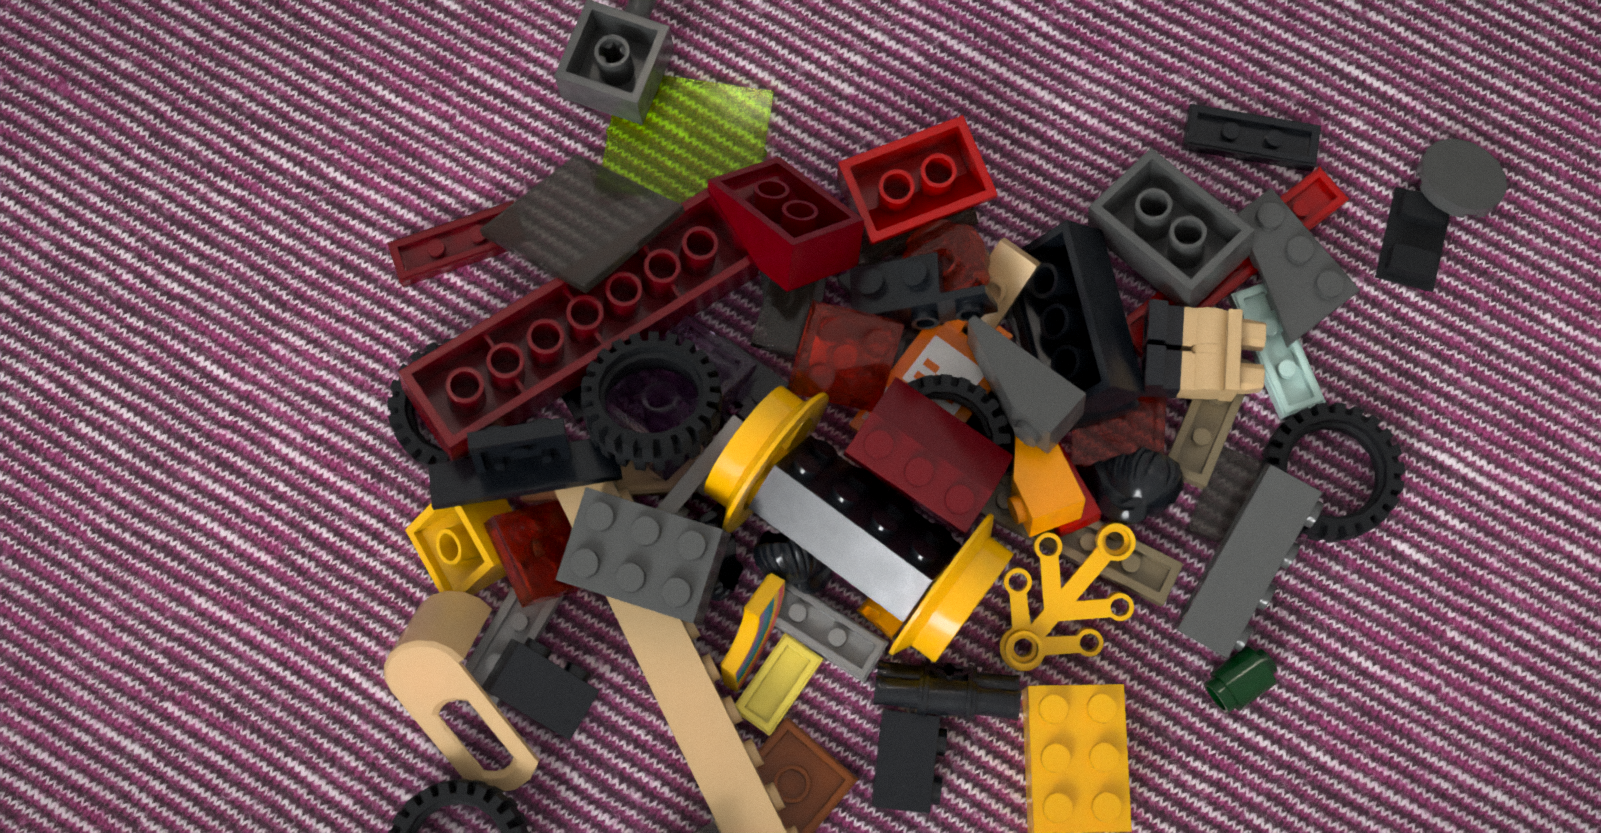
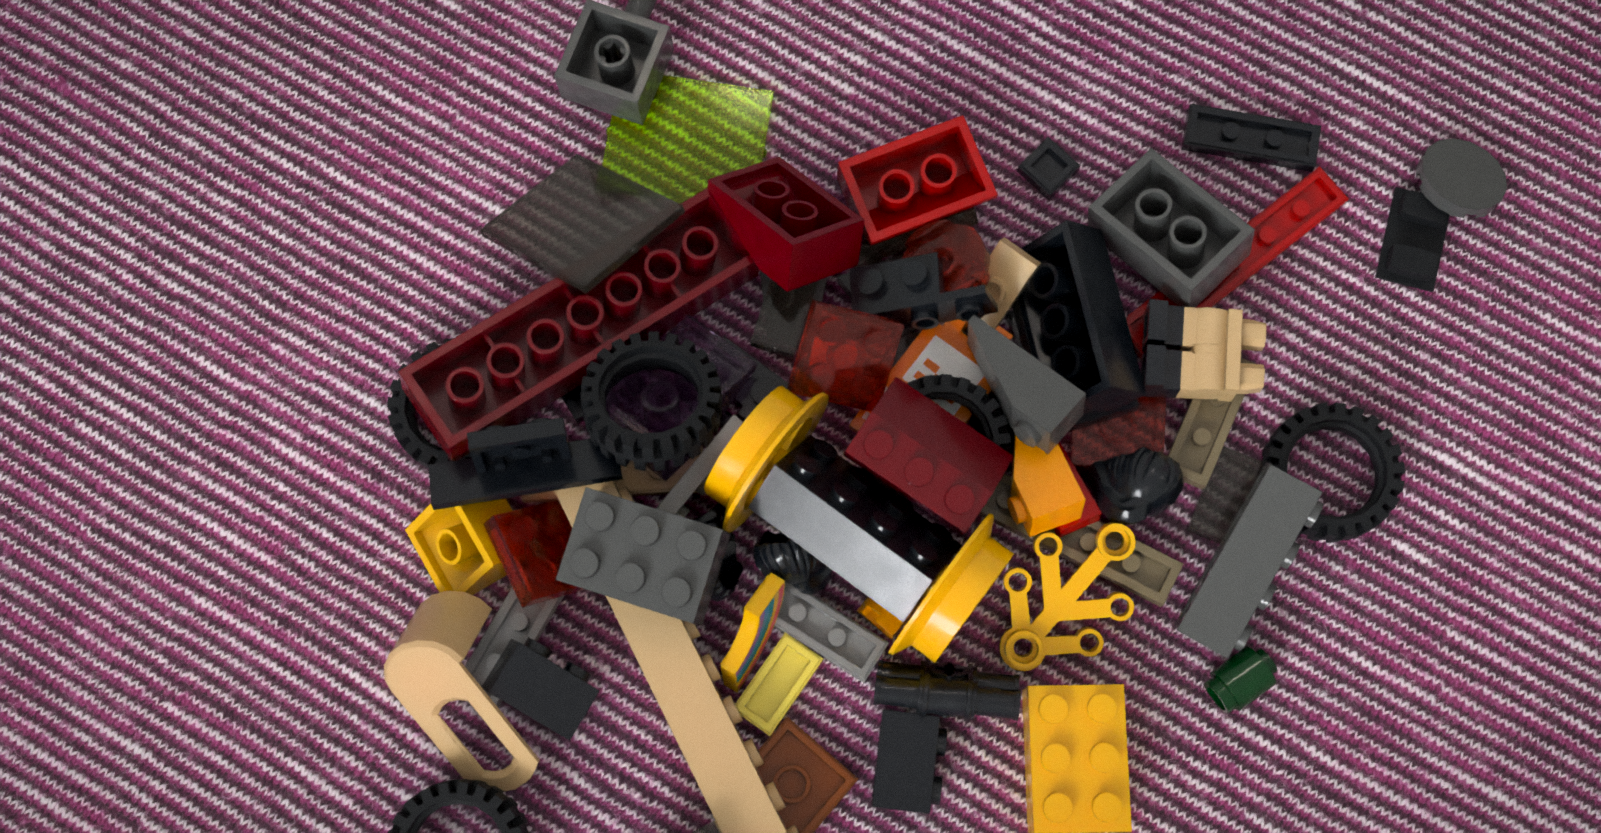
(445, 247): dark red tile -> none
(1048, 168): none -> black tile
(1287, 370): light aqua tile -> none
(1294, 267): dark grey wing -> none

